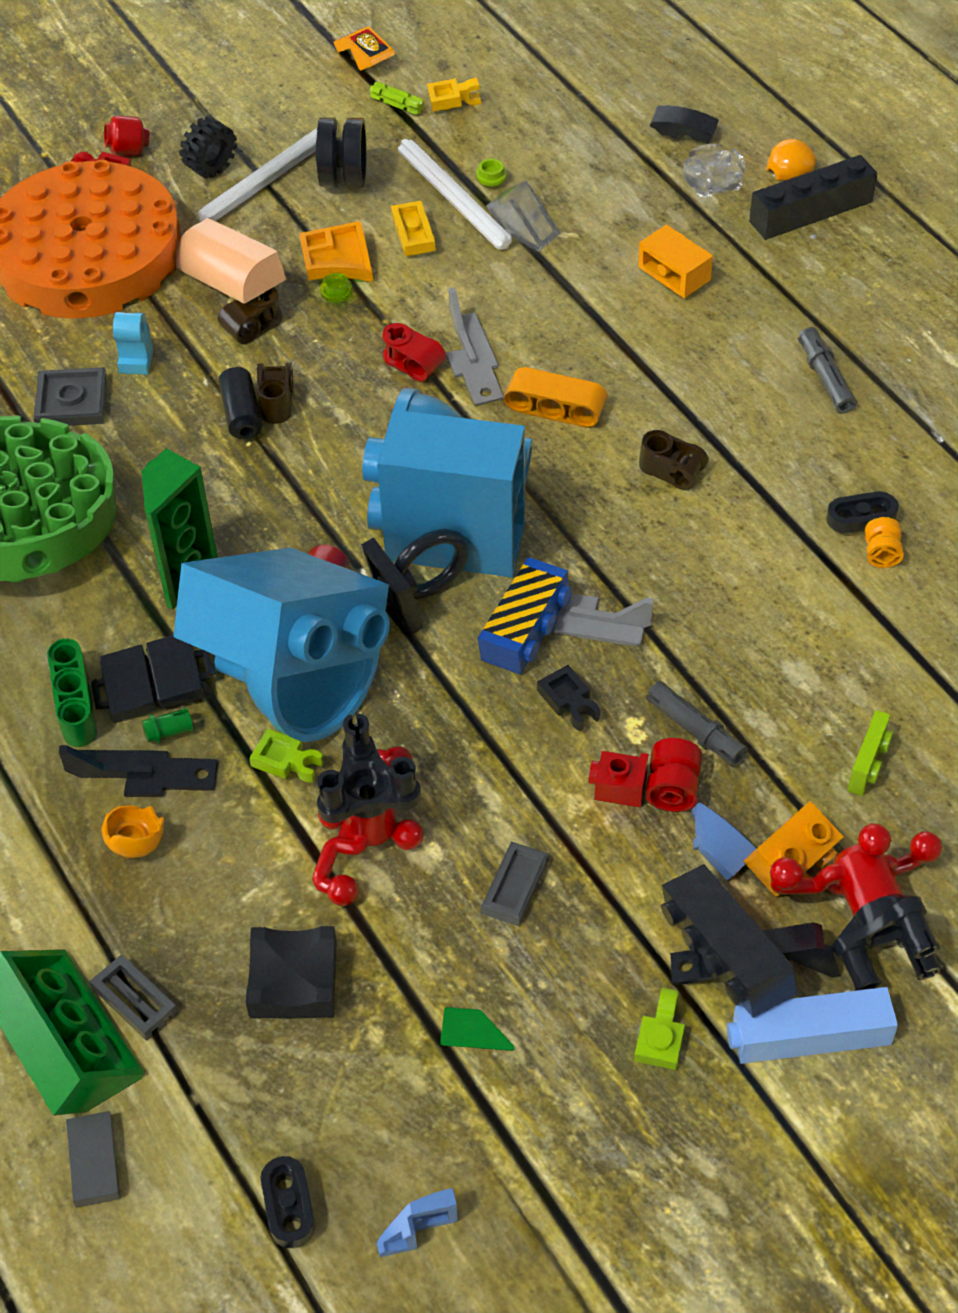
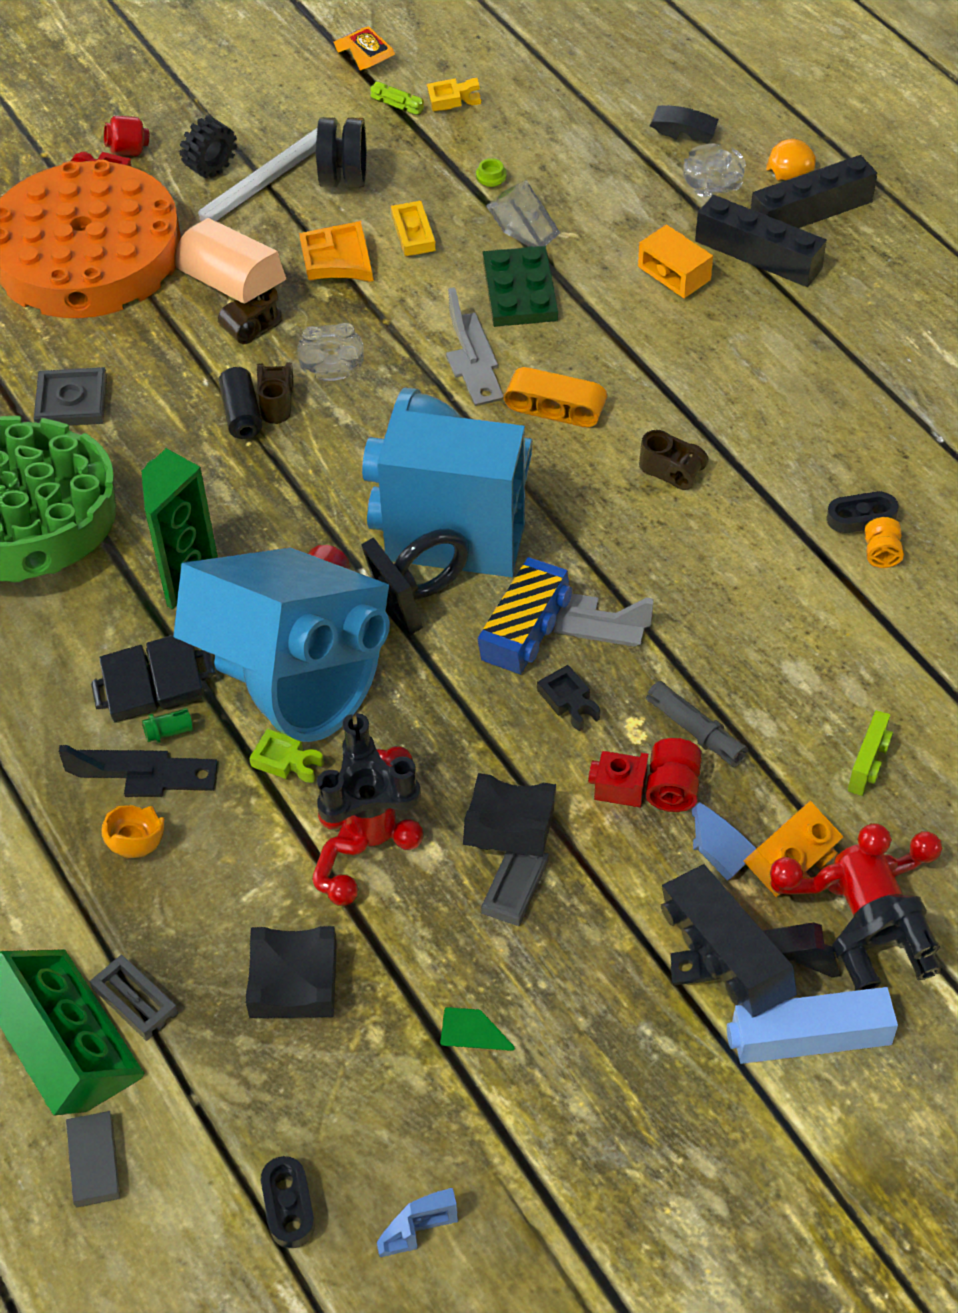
(71, 692): green beam -> none
(132, 343): medium azure leg -> none
(318, 340): none -> clear plate
(336, 288): clear neon green plate -> none
(411, 351): red piece -> none
(455, 194): white axle -> none
(509, 816): none -> black brick
(520, 286): none -> dark green plate
(660, 1037): lime plate -> none
(760, 240): none -> black brick
(821, 360): dark grey pin -> none

